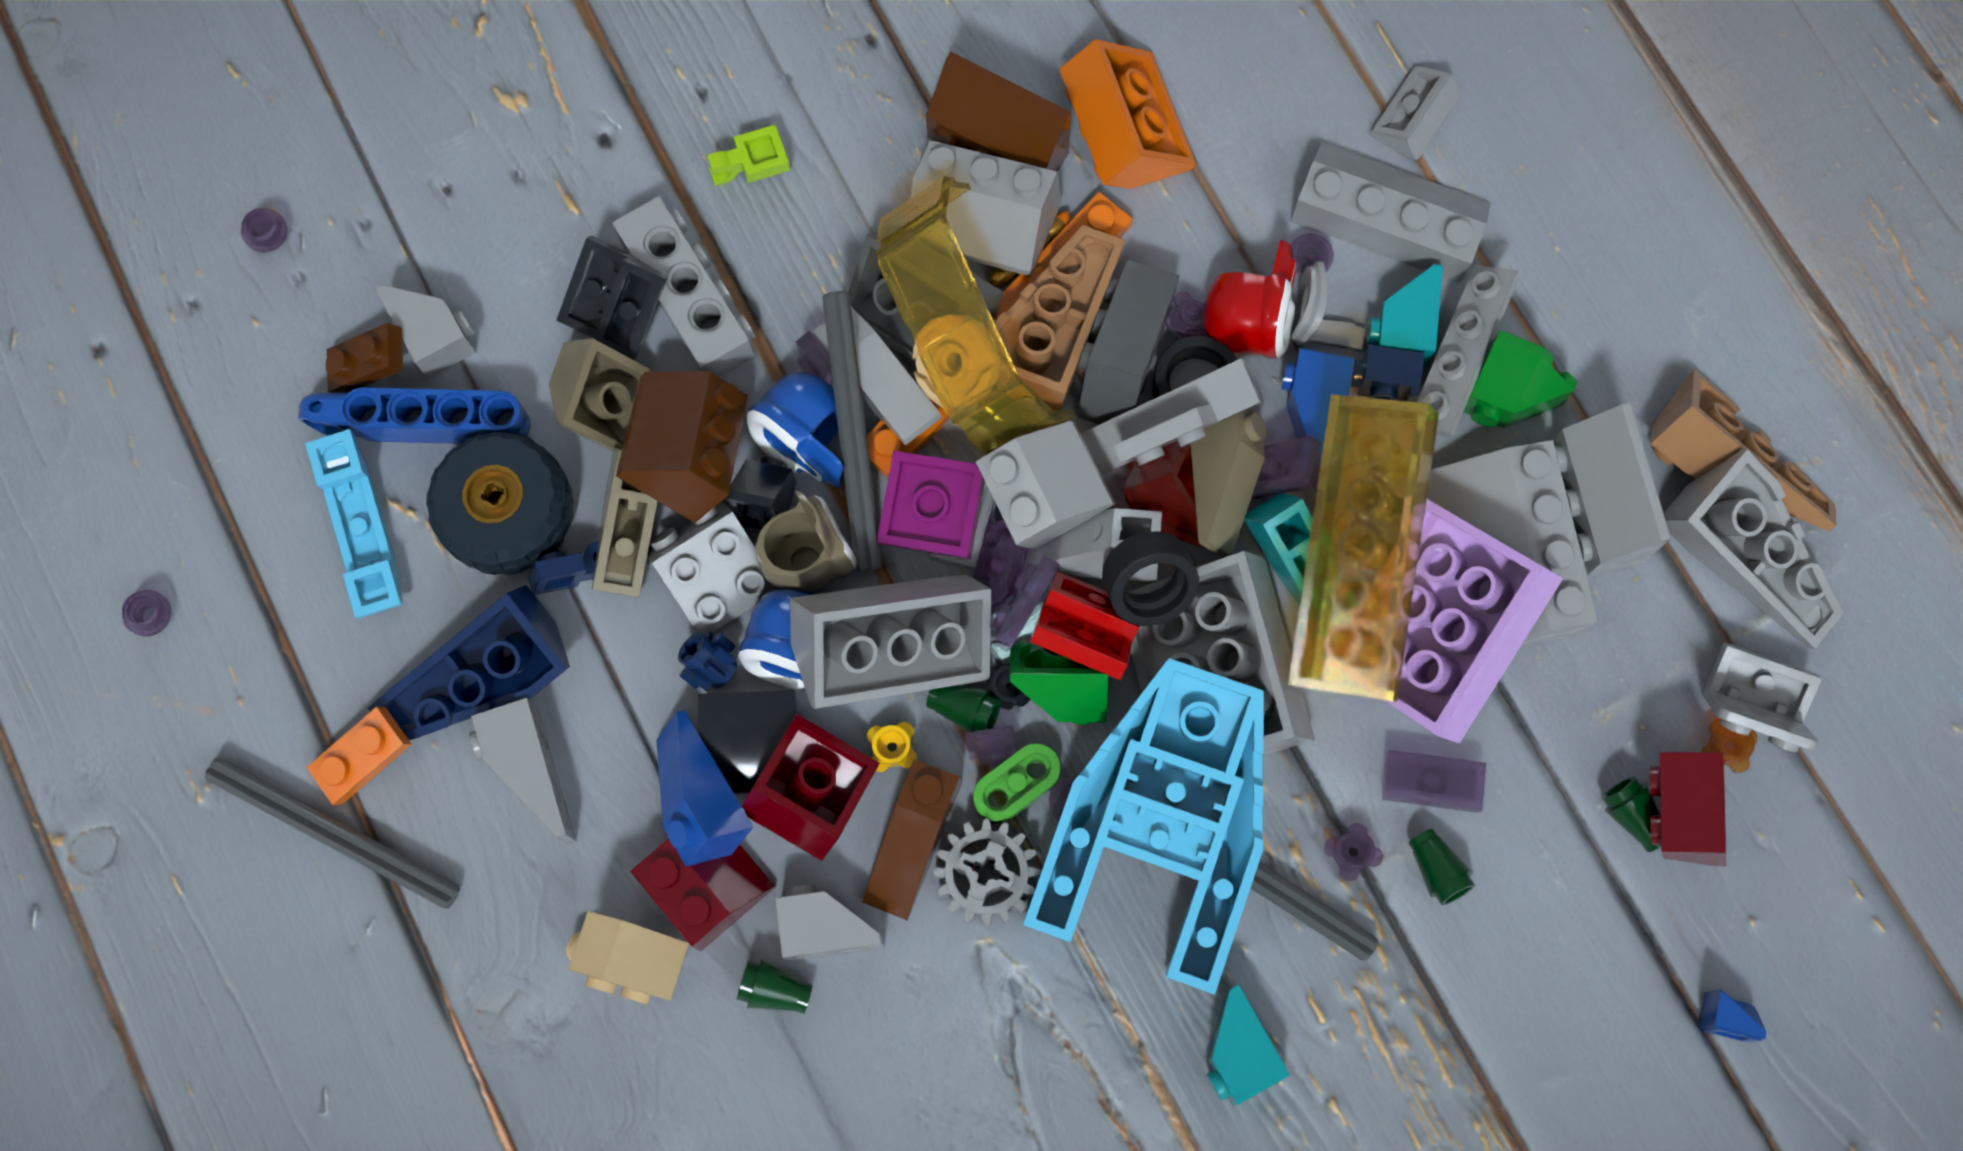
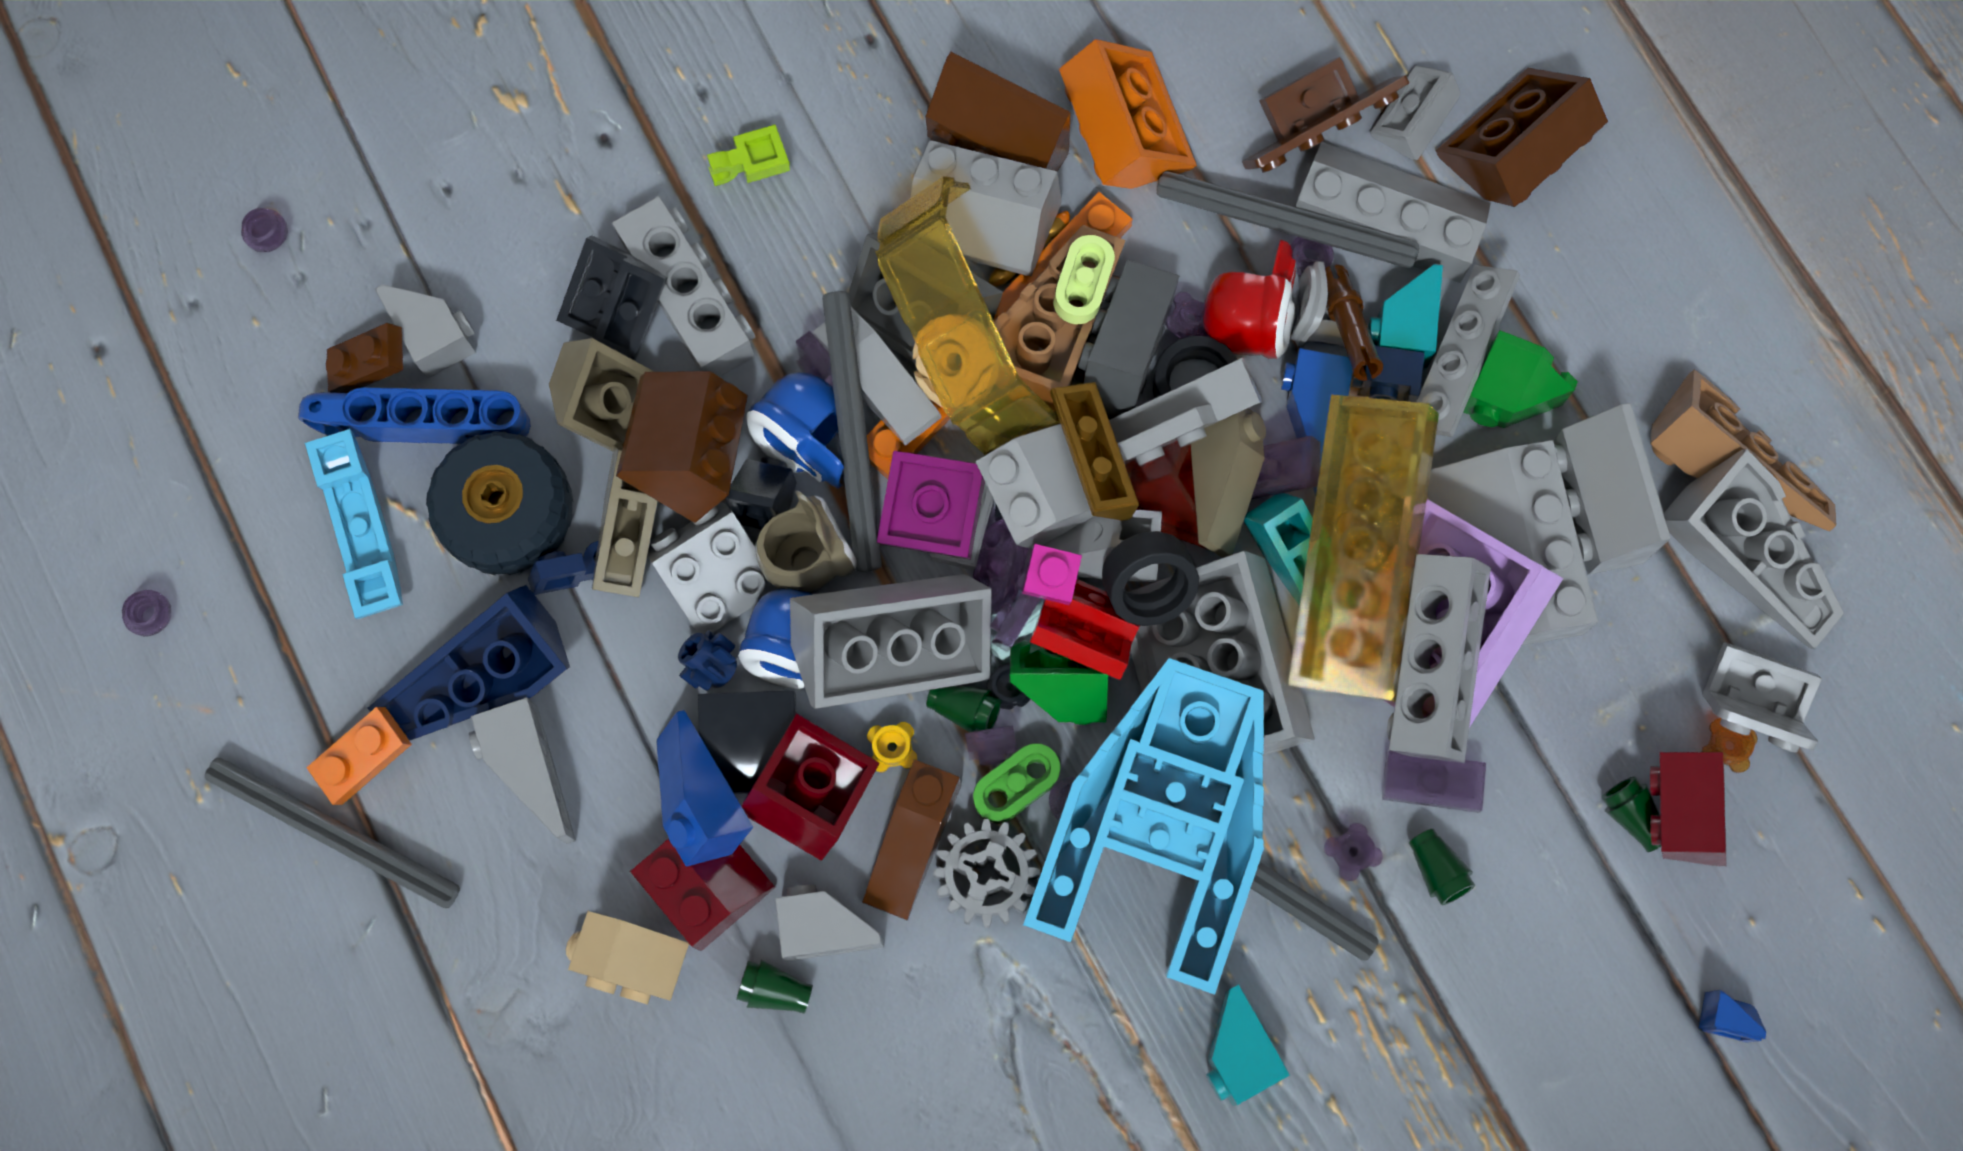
(1051, 574): none -> dark pink plate
(1083, 282): none -> yellowish green plate
(1095, 451): none -> pearl gold slope
(1288, 219): none -> dark grey axle
(1314, 105): none -> reddish brown bracket
(1346, 309): none -> reddish brown pin
(1453, 680): none -> light grey brick
(1524, 134): none -> reddish brown slope

